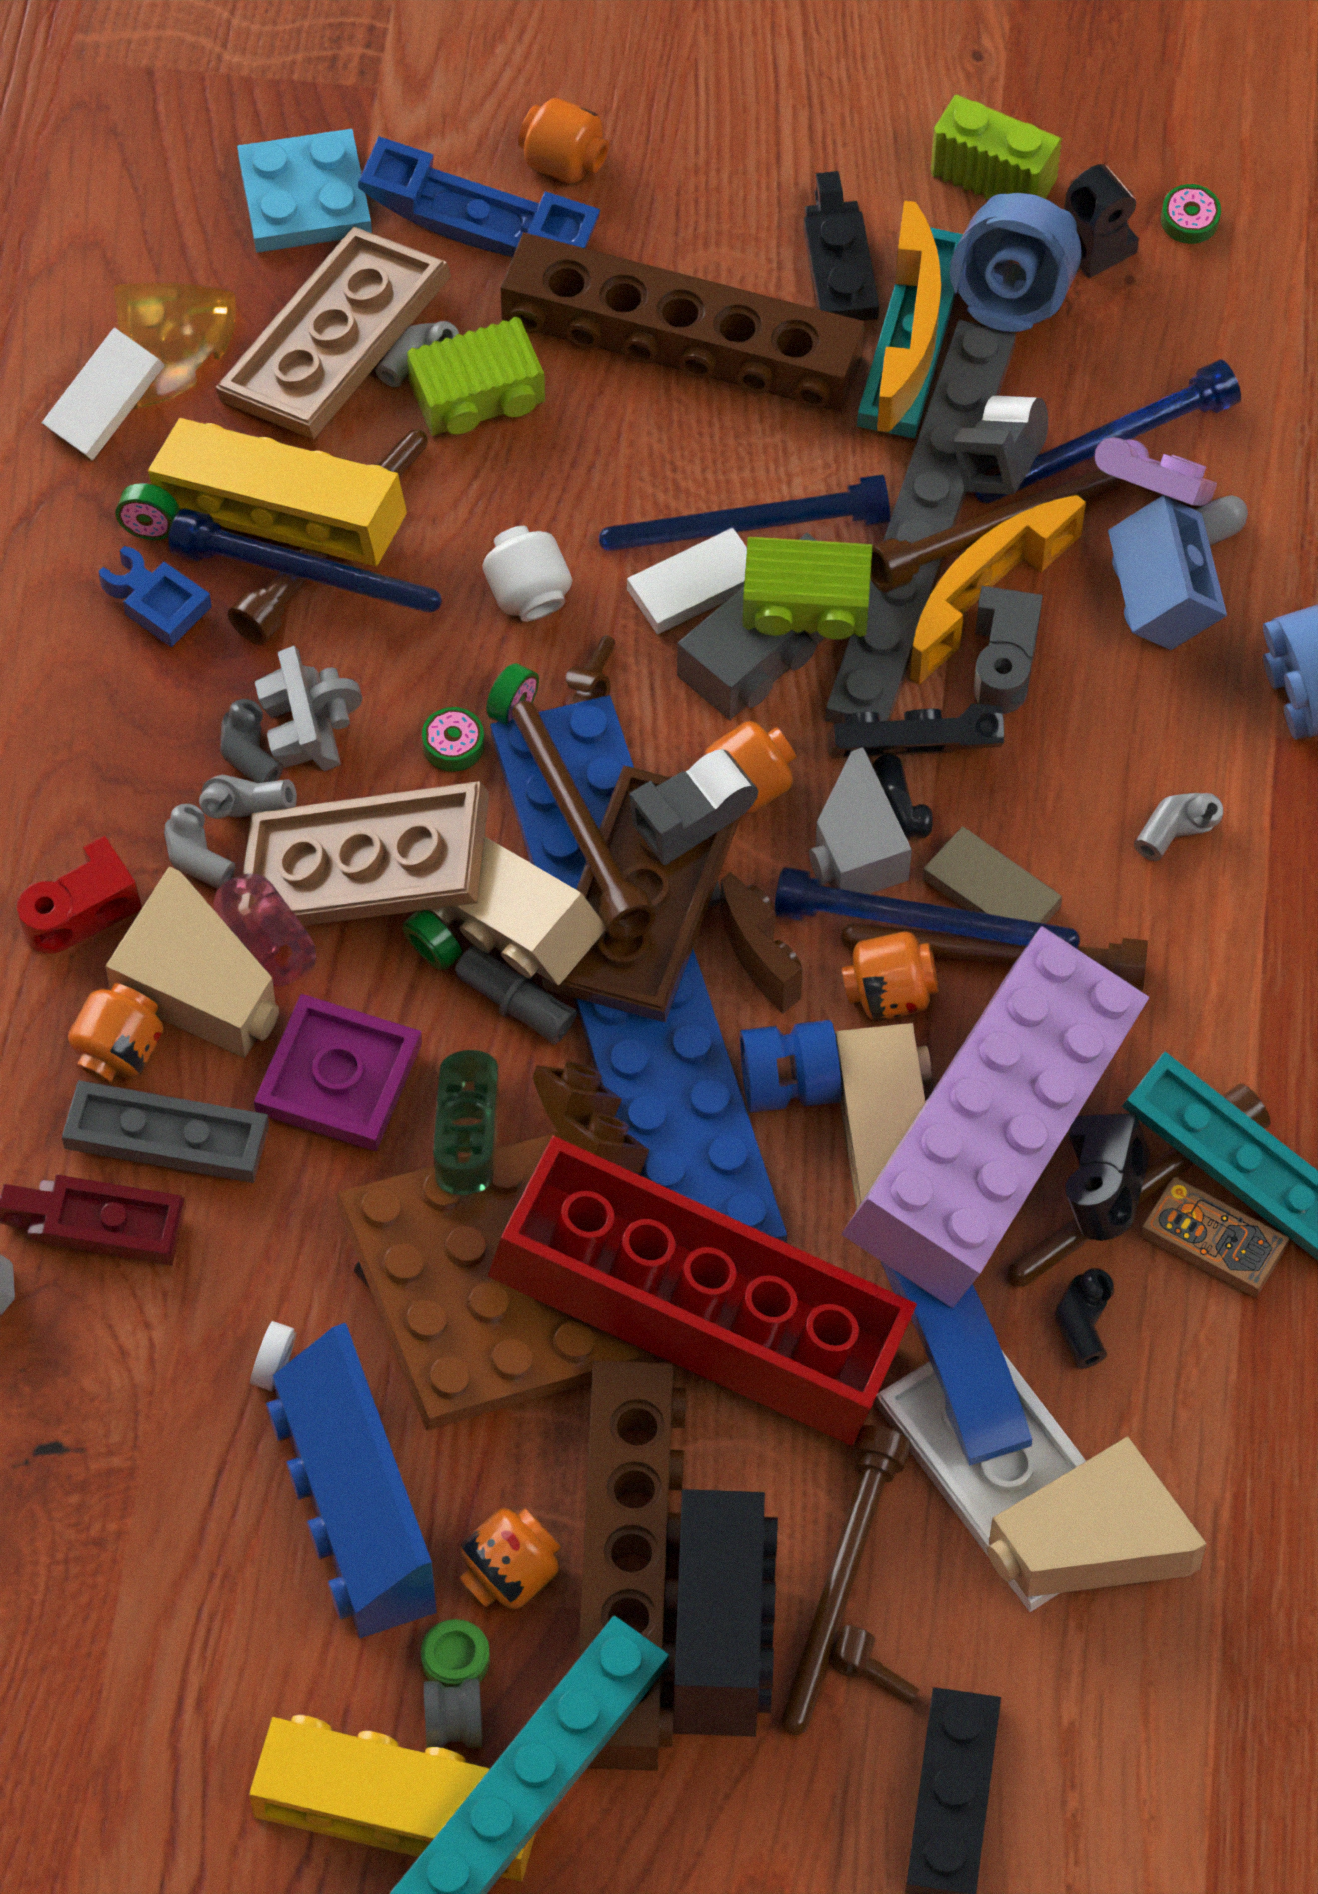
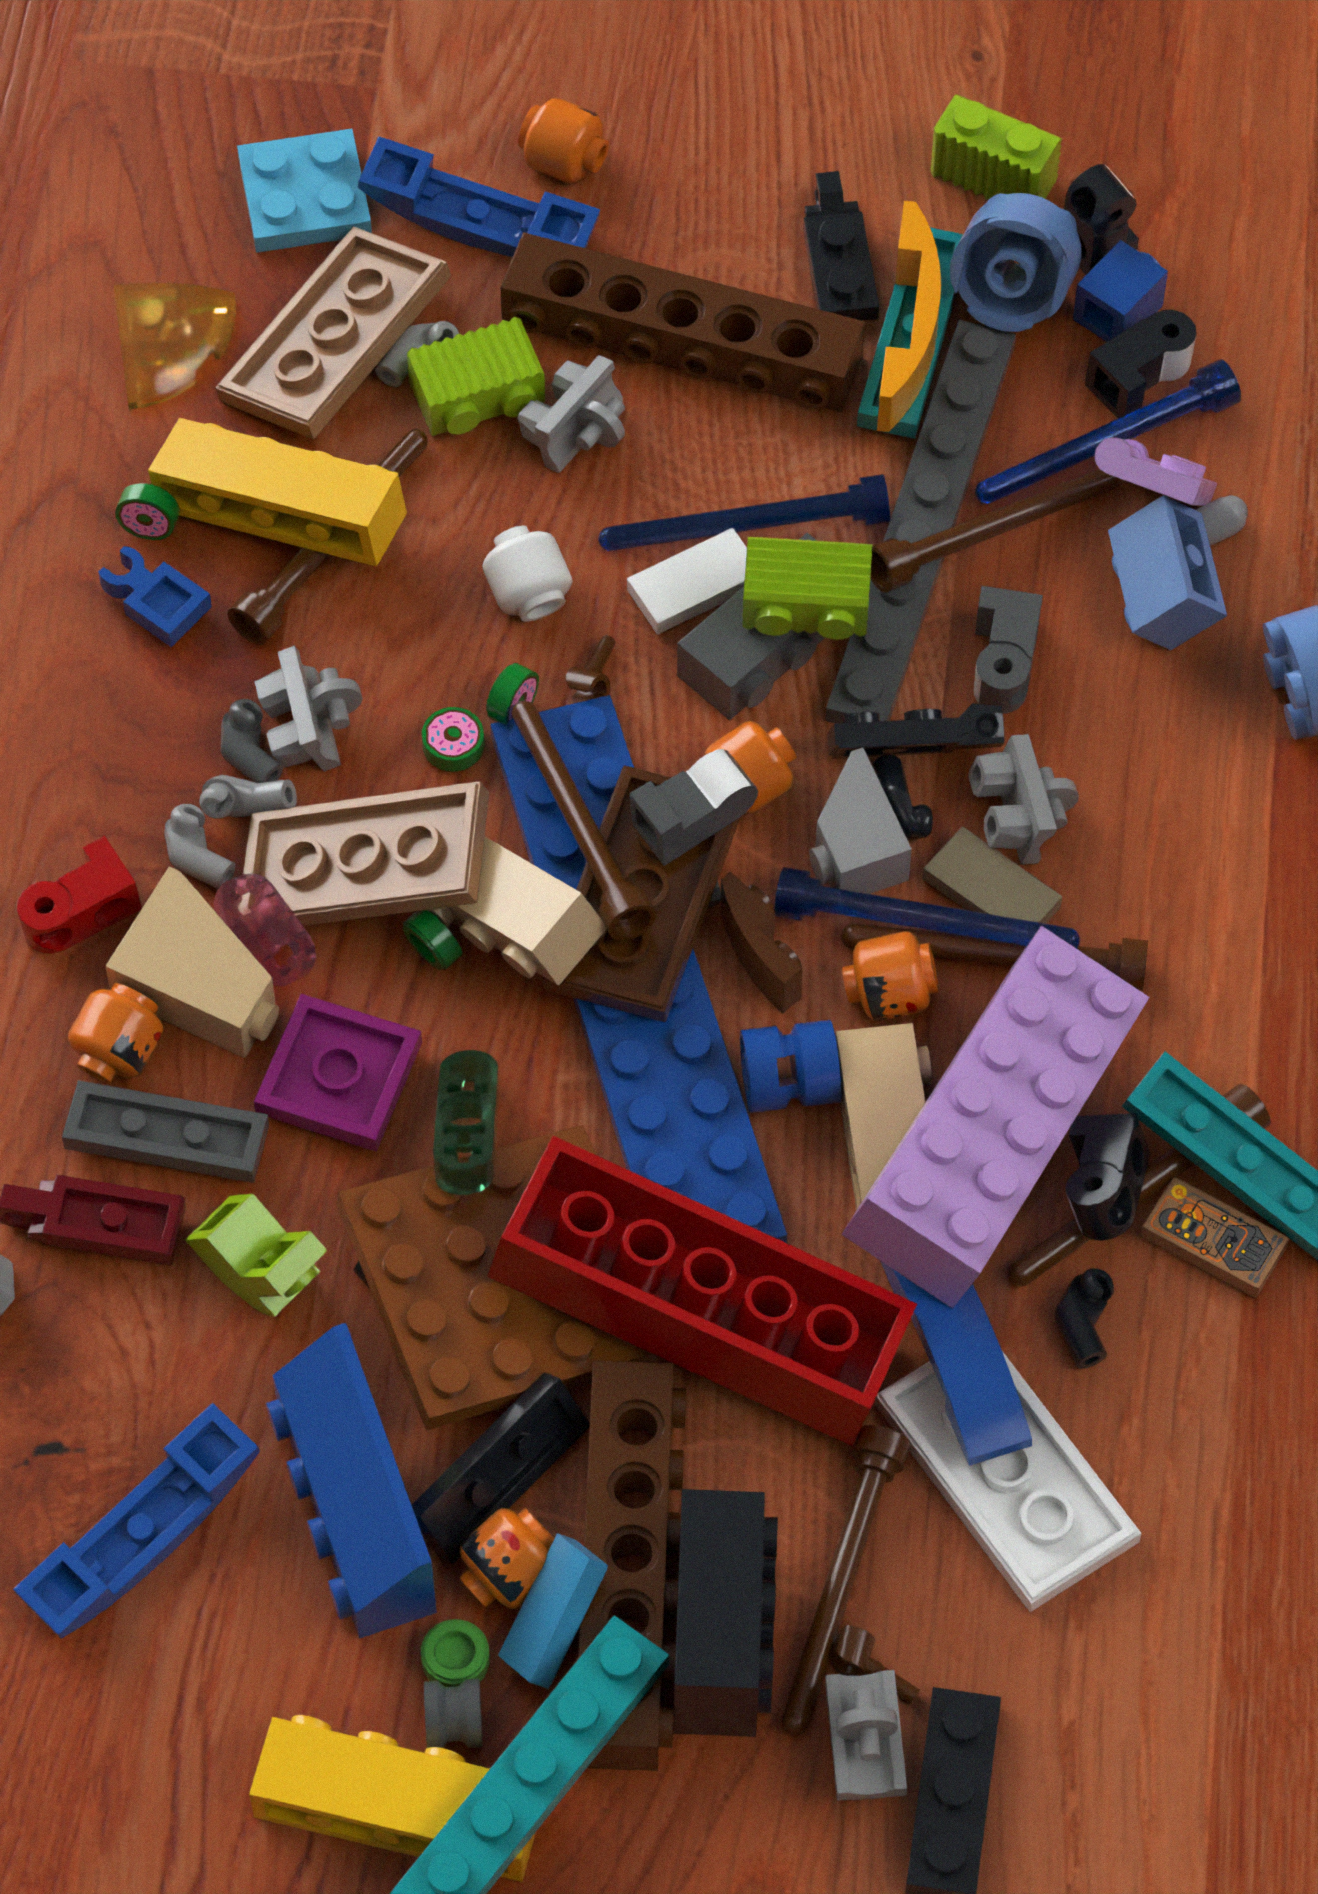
(103, 393): white tile -> none
(143, 1527): none -> blue slope
(197, 536): clear blue piece -> none
(256, 1254): none -> lime brick
(273, 1354): white tile -> none
(500, 1465): none -> black plate
(516, 994): dark grey axle -> none
(553, 1611): none -> dark azure tile
(580, 418): none -> light grey hips
(585, 1114): reddish brown slope -> none
(865, 1736): none -> light grey hips
(1006, 437): dark grey leg -> none
(1030, 797): none -> light grey hips
(1032, 535): light orange slope -> none
(1096, 1529): tan slope -> none
(1119, 291): none -> blue brick
(1139, 359): none -> black leg
(1178, 817): light grey arm -> none
(1190, 213): tile -> none

